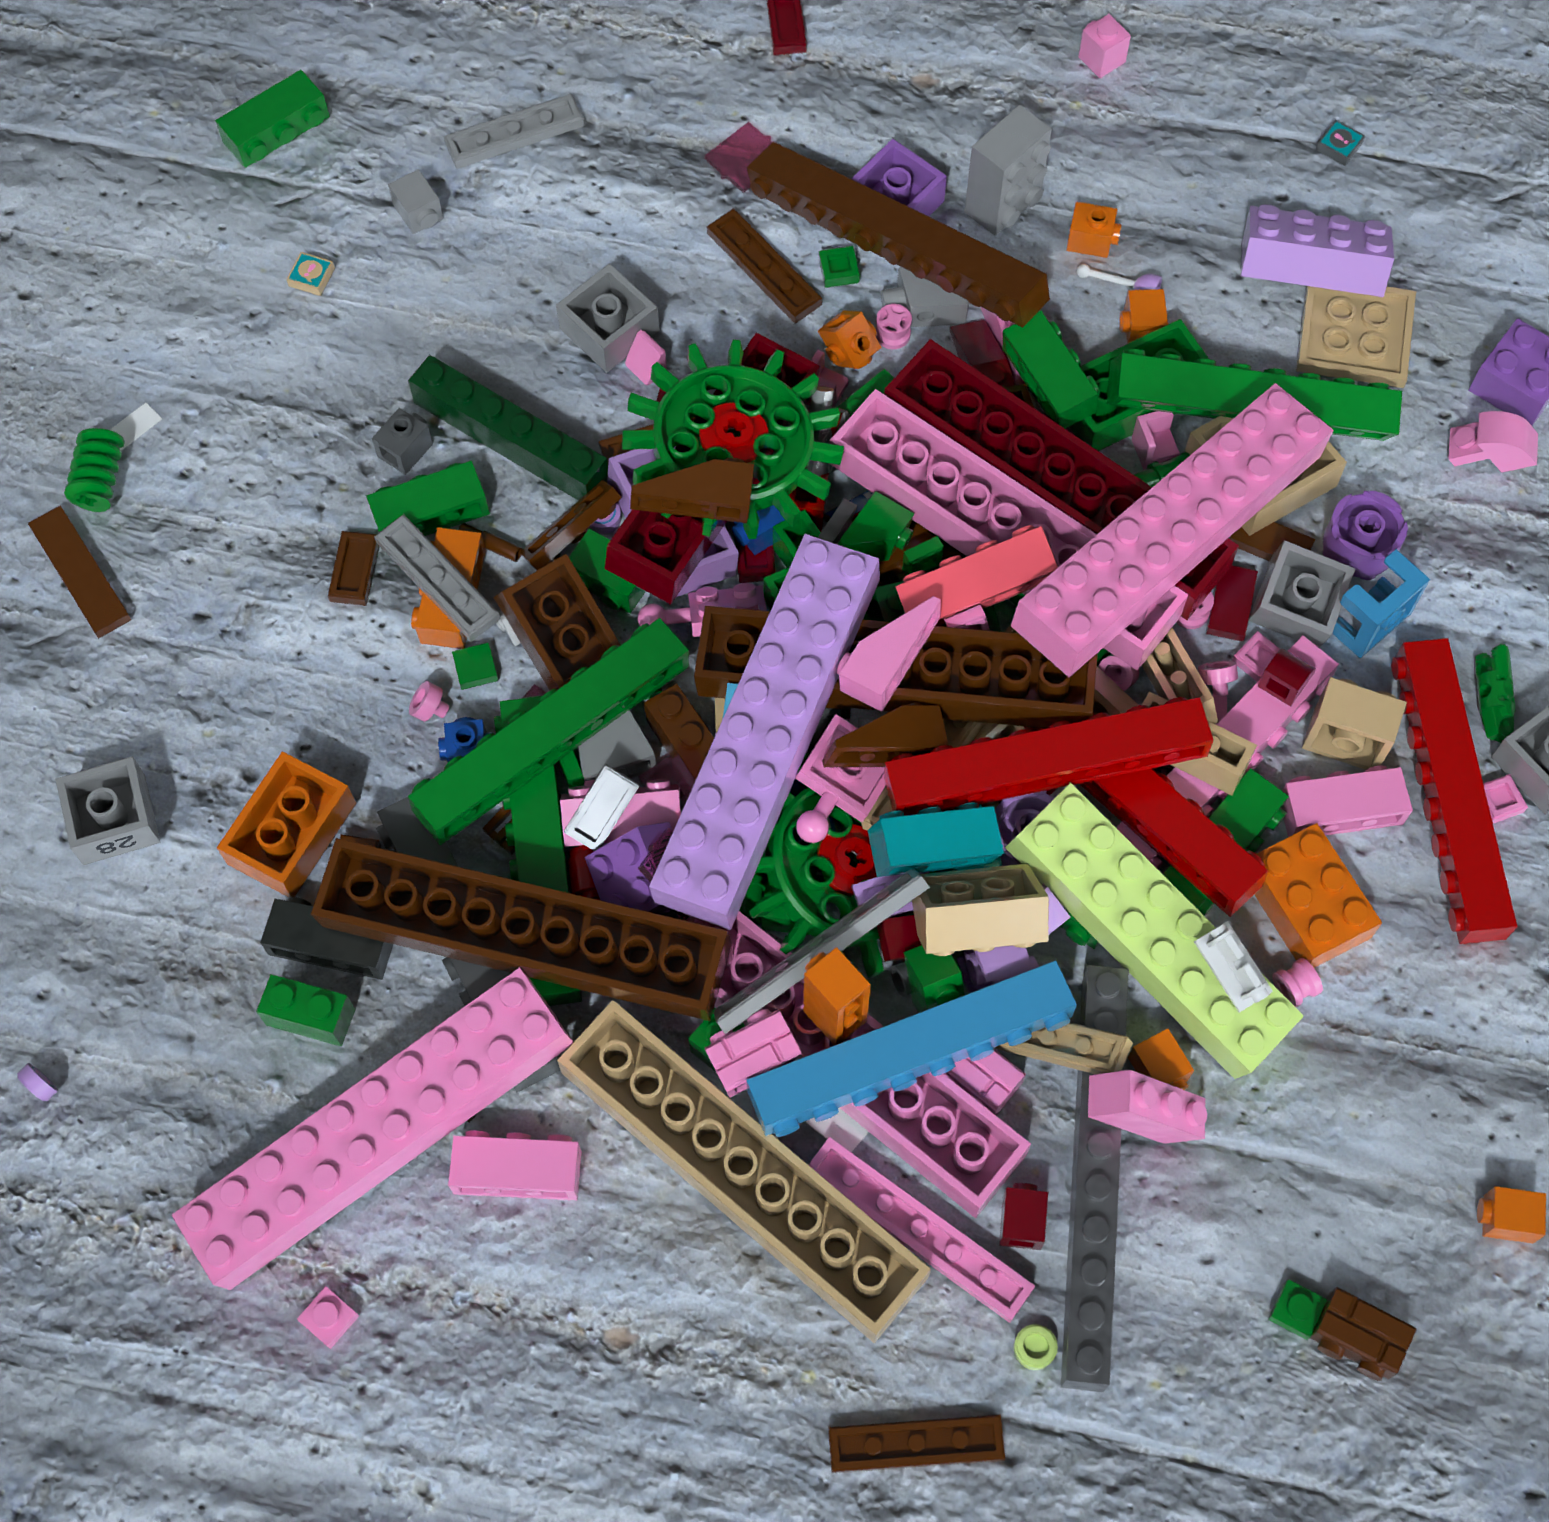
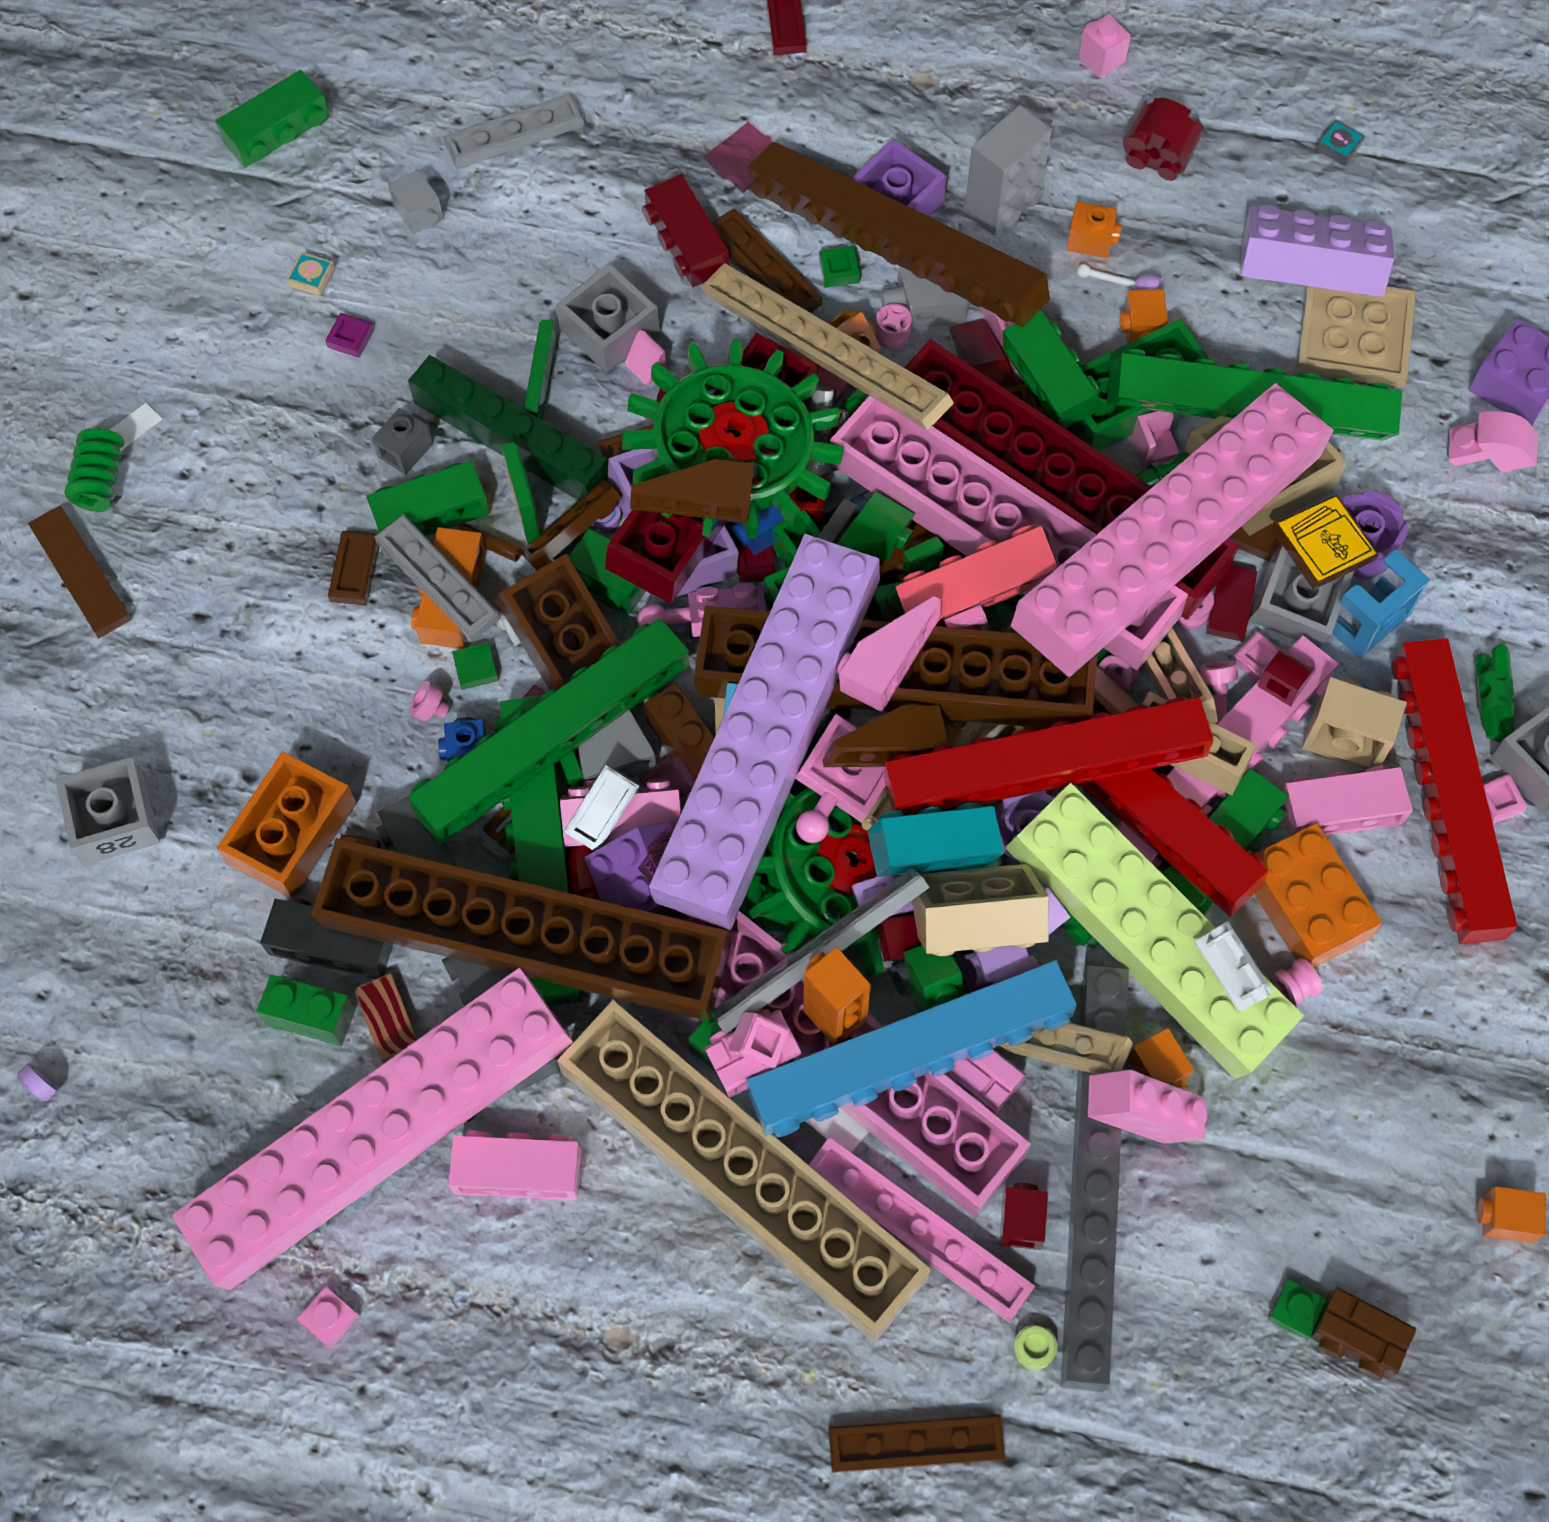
(349, 335): none -> magenta tile
(385, 1016): none -> tile
(521, 491): none -> green tile
(541, 369): none -> green tile
(684, 230): none -> dark red brick
(759, 1039): none -> bright pink slope
(828, 347): none -> tan plate
(1162, 138): none -> dark red brick
(1324, 542): none -> yellow tile

